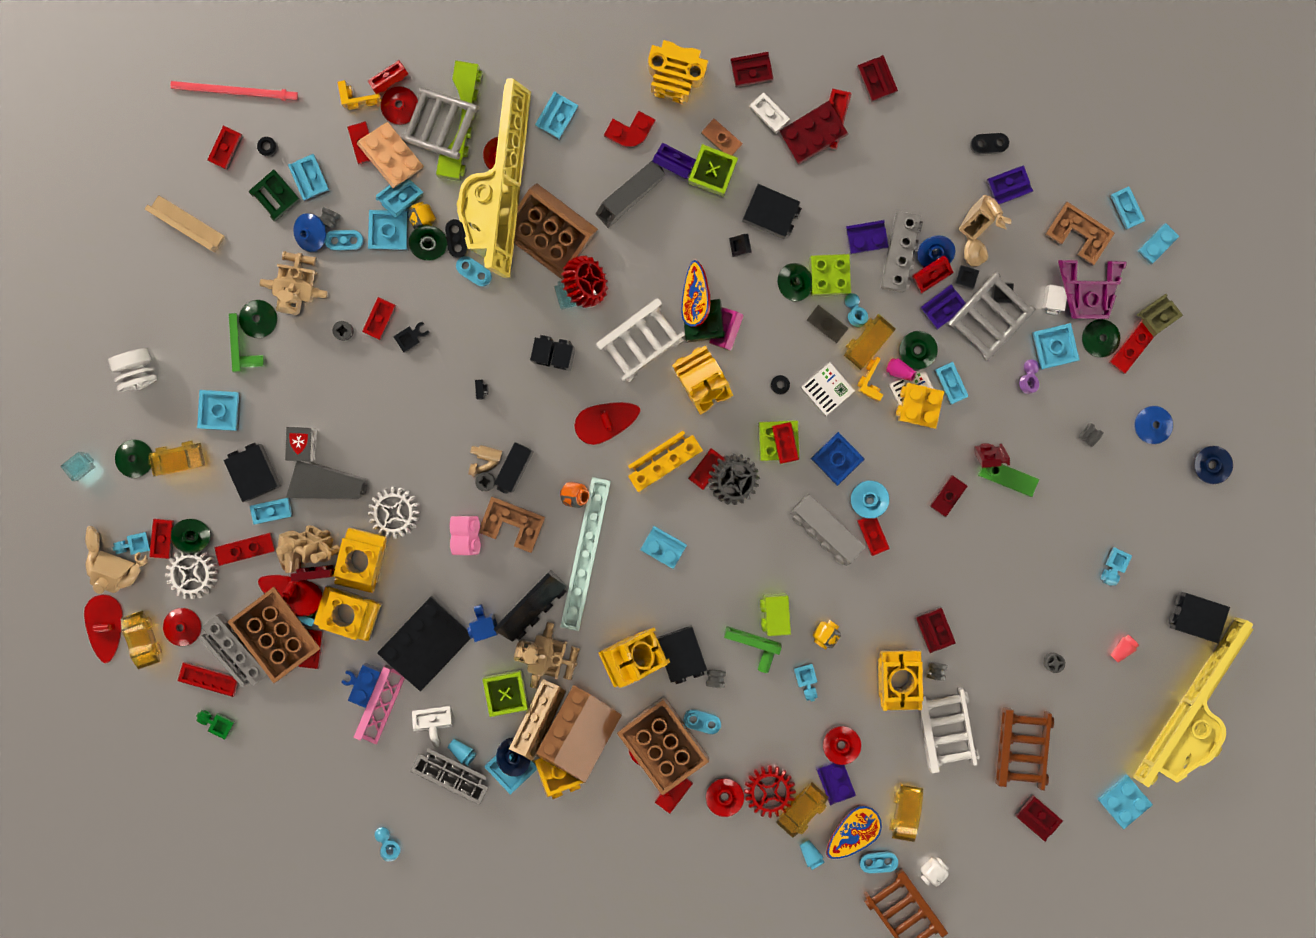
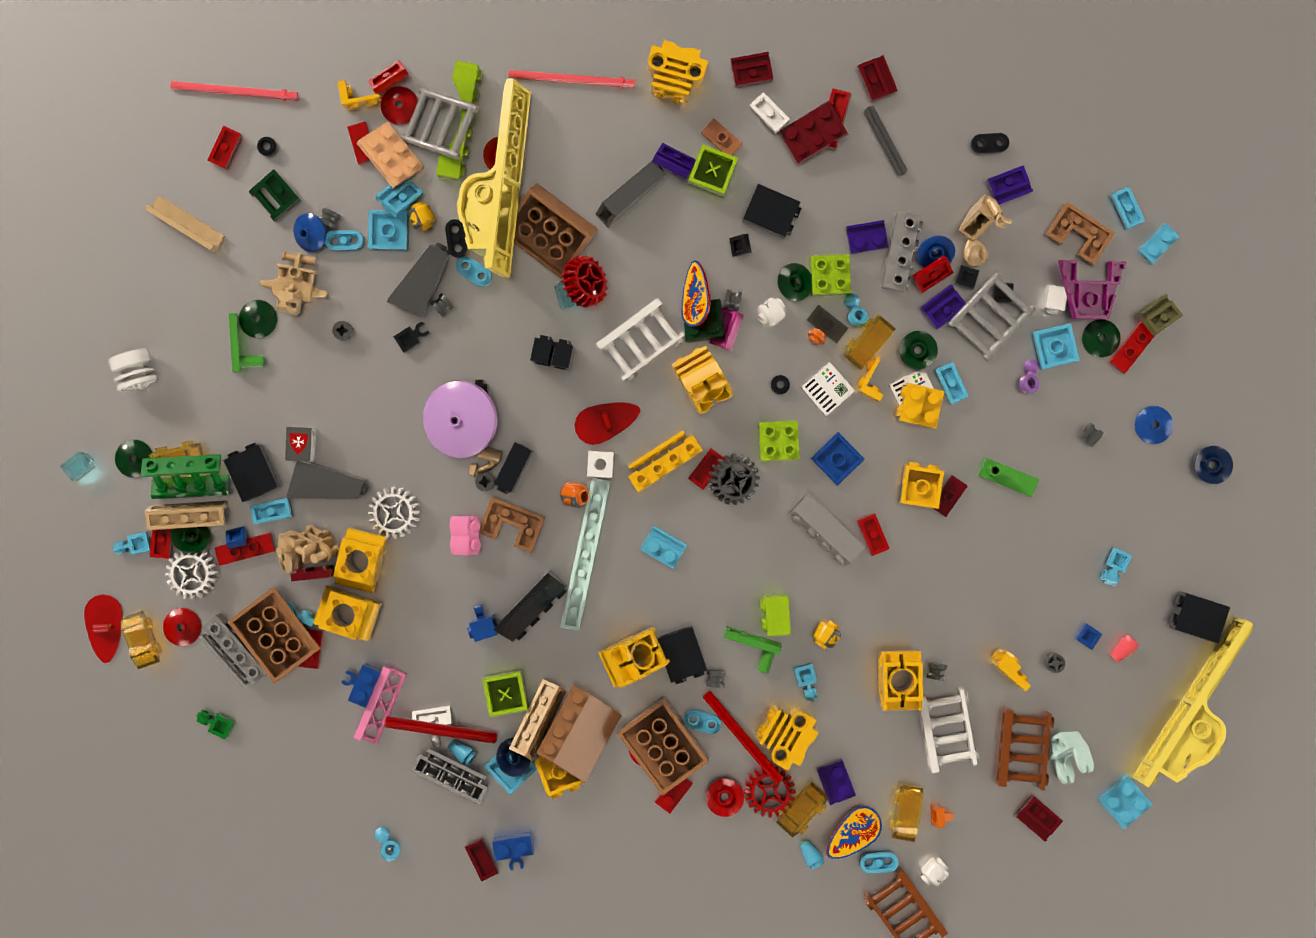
(106, 570): tan torso -> none
(185, 486): none -> green fence
(185, 515): none -> tan fence
(207, 679): red plate -> none
(218, 410): medium azure plate -> none
(236, 537): none -> blue tile
(301, 595): red shield -> none
(308, 177): medium azure plate -> none
(379, 318): red plate -> none
(420, 283): none -> dark grey slope
(425, 644): black slope -> none
(427, 249): dark green dish -> none
(440, 729): none -> red axle
(442, 305): none -> dark grey wheel
(475, 419): none -> lavender dish
(481, 859): none -> dark red plate
(513, 848): none -> blue brick
(546, 656): tan piece -> none
(556, 115): medium azure plate -> none
(605, 473): none -> white piece
(621, 82): none -> coral bar
(631, 135): red plate -> none
(732, 300): none -> dark grey wheel
(743, 738): none -> red axle
(771, 311): none -> white head
(785, 442): red plate -> none
(785, 734): none -> yellow piece
(816, 336): none -> orange plate
(842, 755): red dish -> none
(872, 490): medium azure dish -> none
(885, 140): none -> dark grey axle
(900, 370): dark pink cone -> none
(921, 485): none -> yellow plate
(935, 630): dark red plate -> none
(940, 816): none -> orange tile
(991, 456): dark red plate -> none
(1009, 666): none -> yellow plate
(1064, 746): none -> light aqua piece
(1088, 636): none -> blue tile

